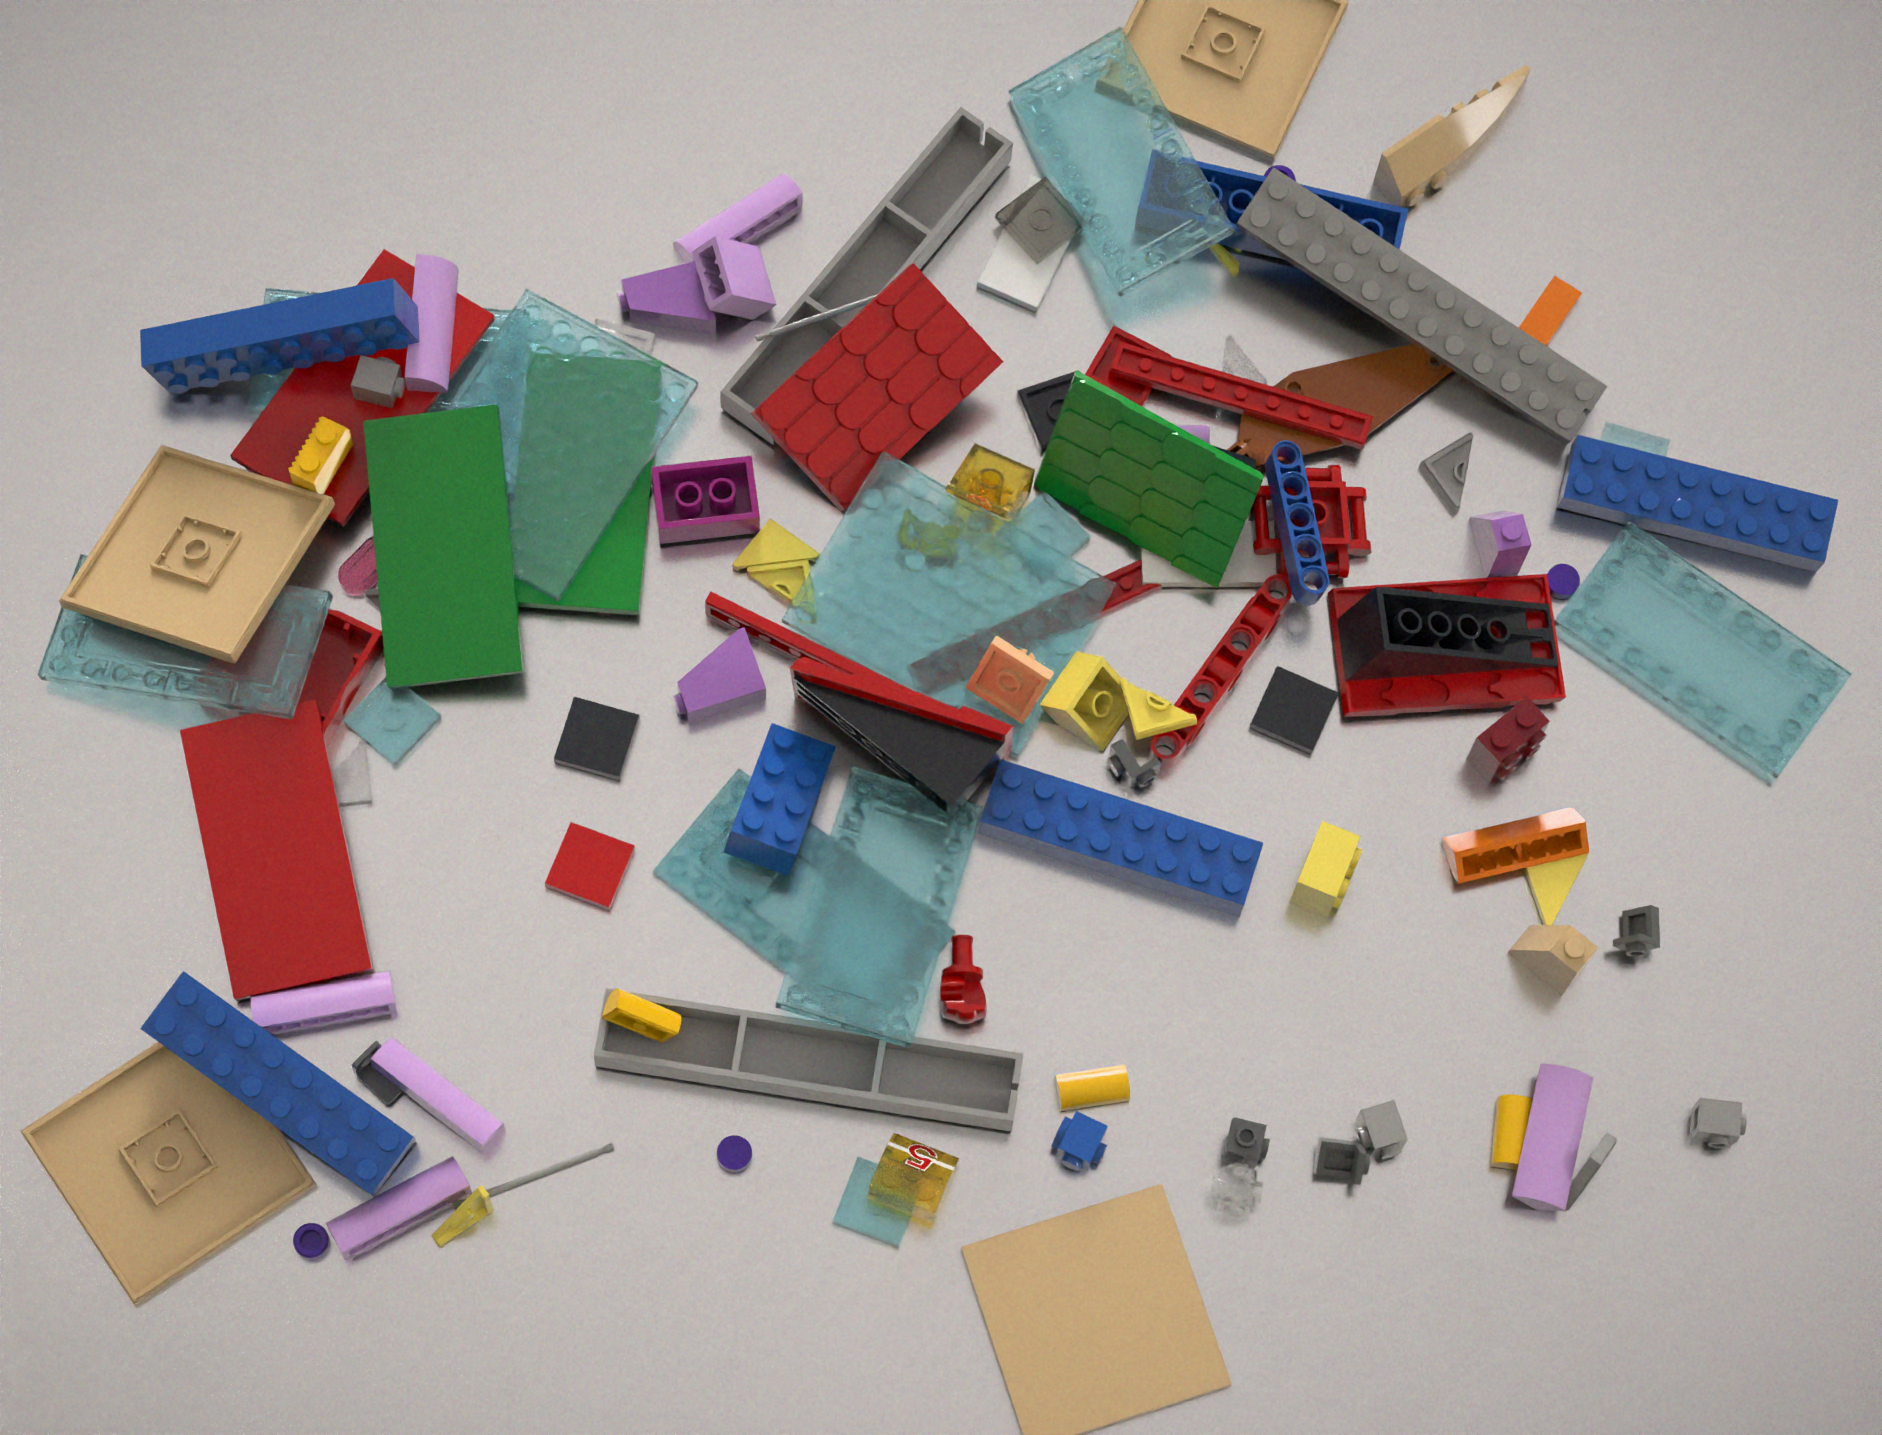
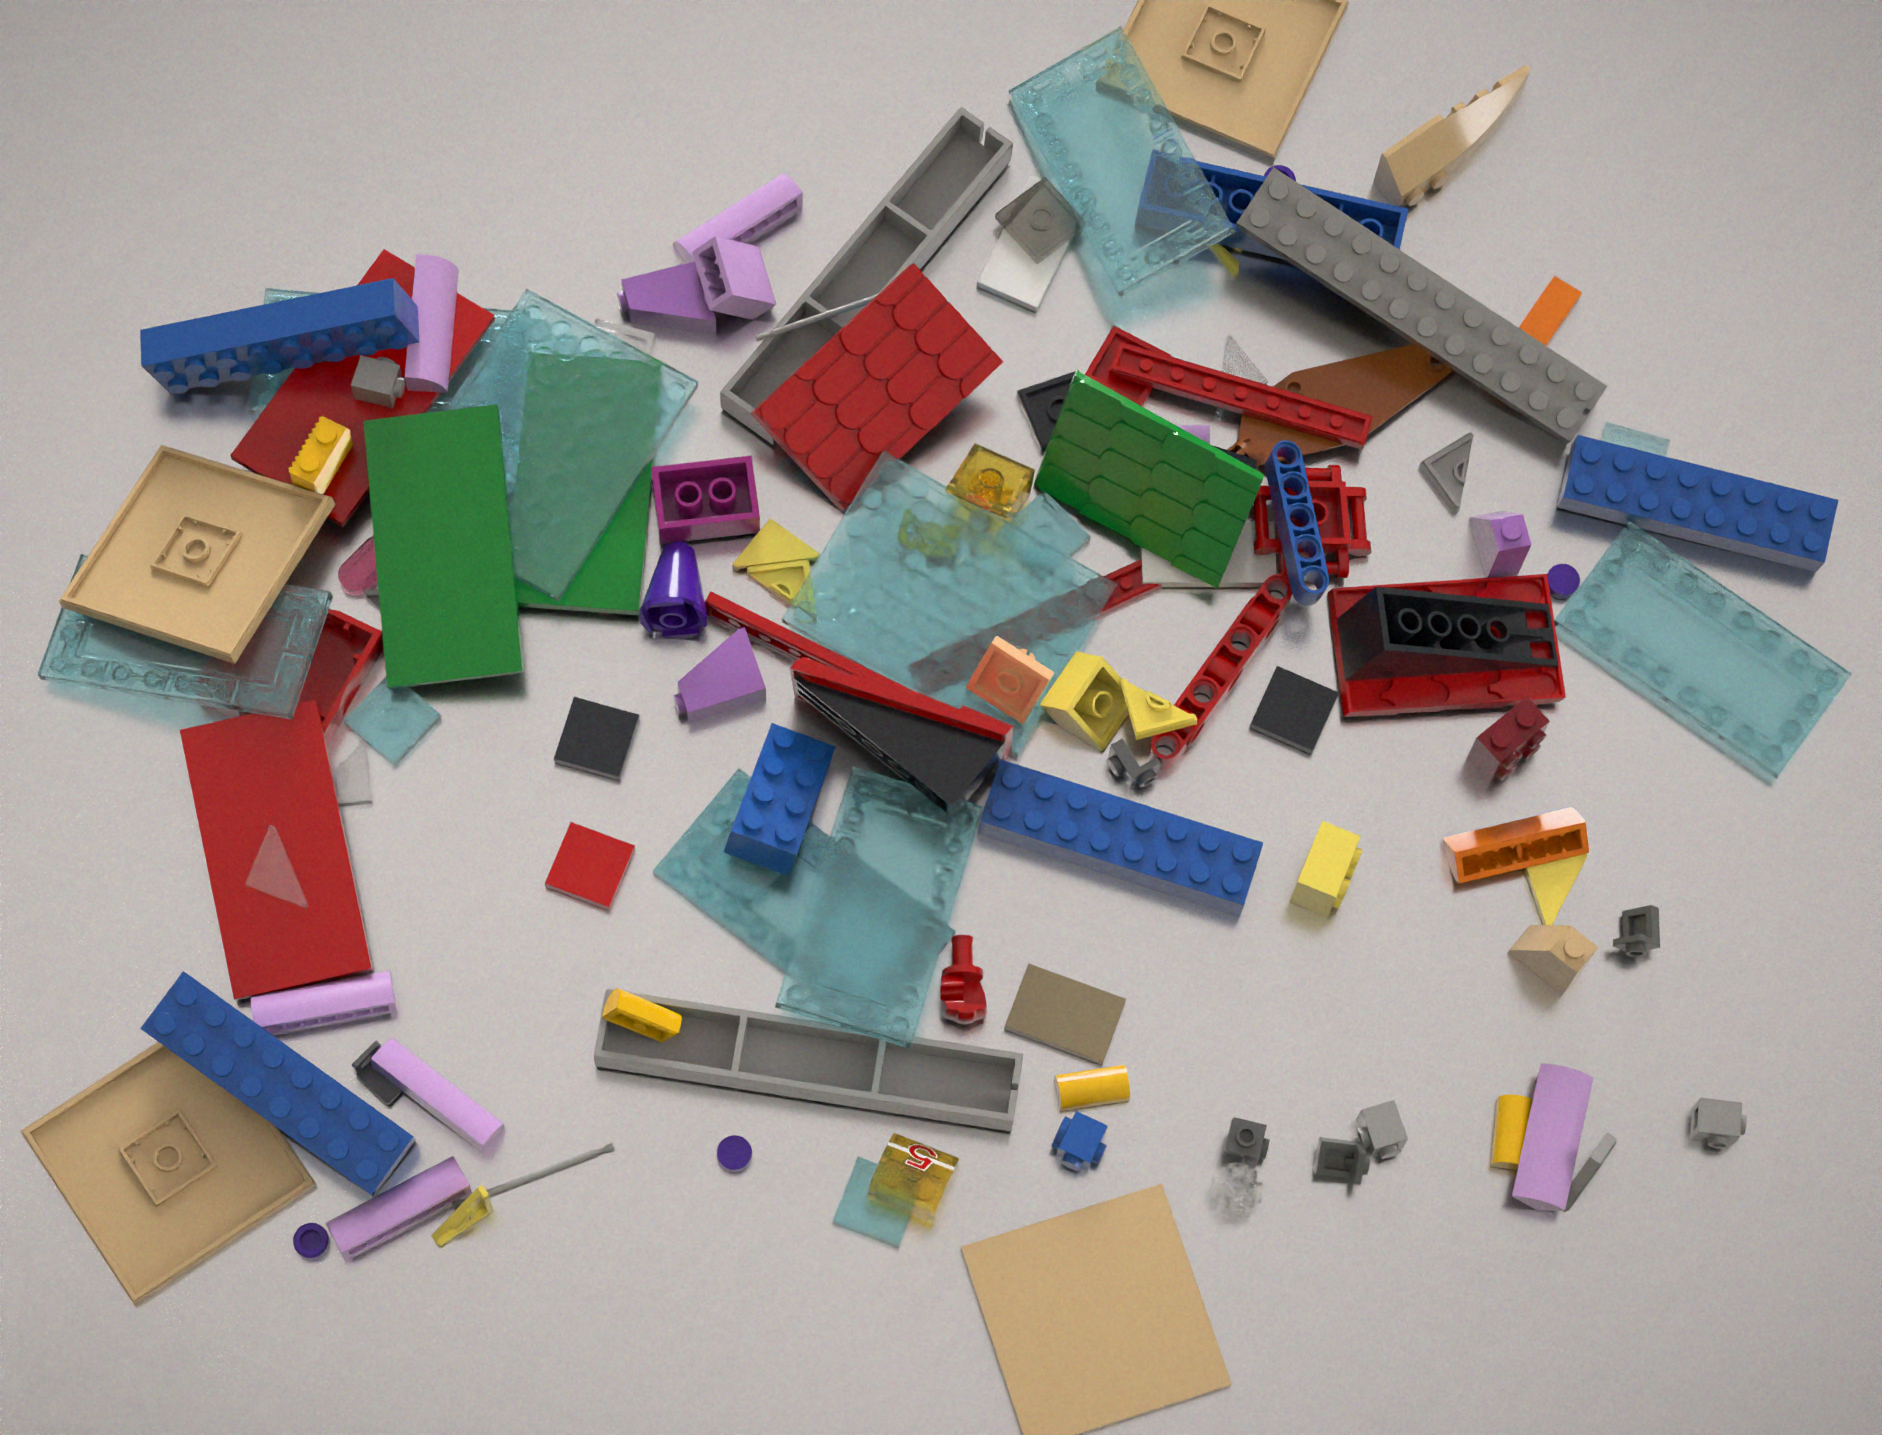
(274, 873): none -> clear tile
(675, 594): none -> dark purple cone
(1065, 1014): none -> dark tan tile

